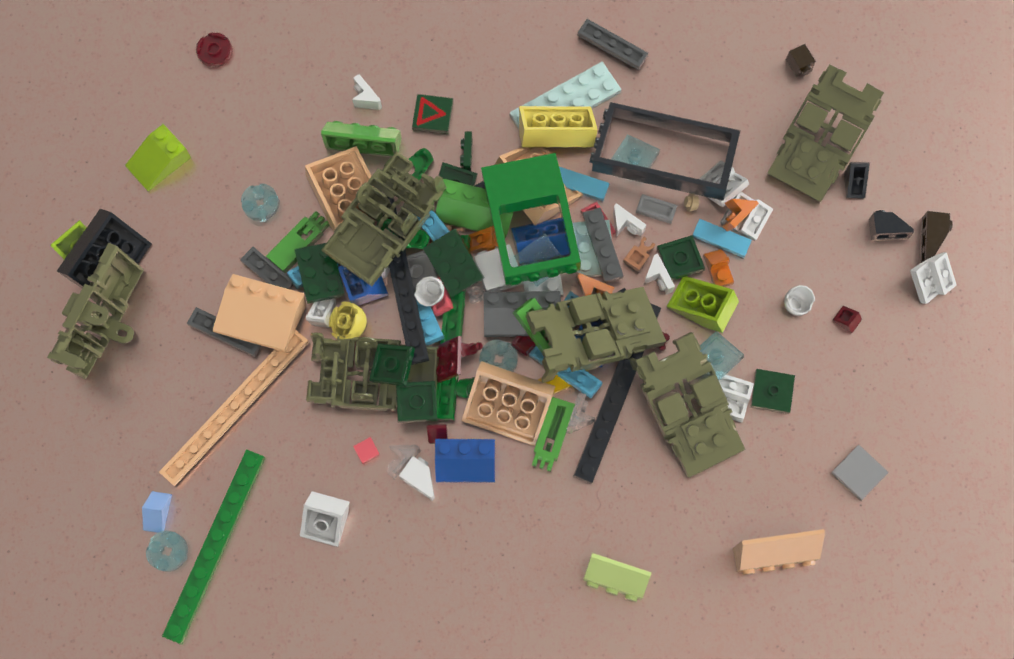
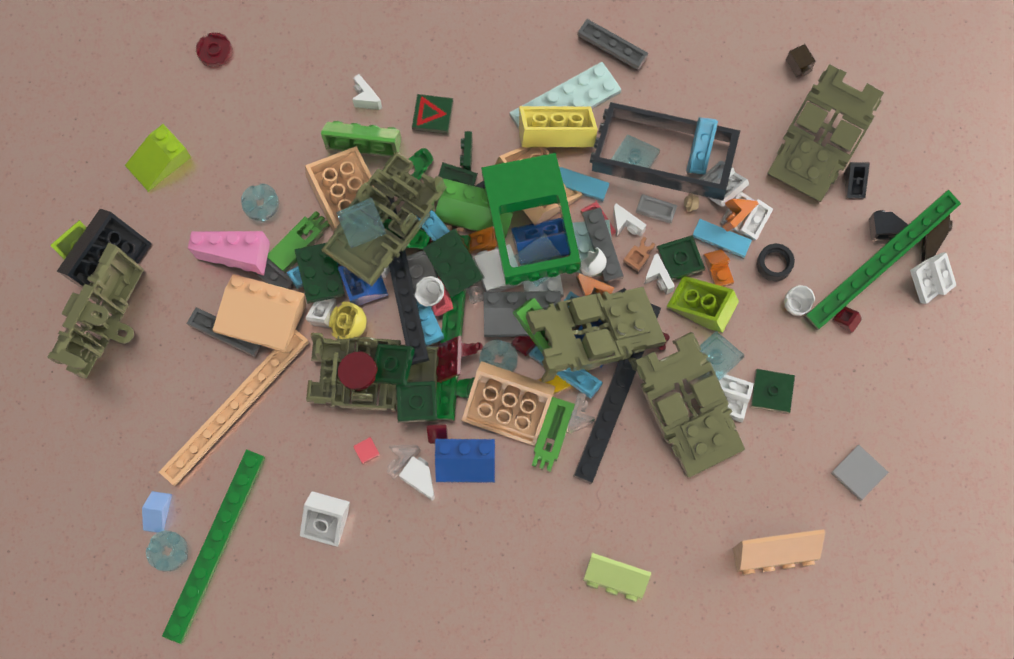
(233, 248): none -> bright pink wedge
(357, 371): none -> dark red tile
(361, 222): none -> clear light blue plate
(594, 263): none -> white hair
(702, 145): none -> medium azure tile
(782, 250): none -> black tyre
(883, 259): none -> green plate

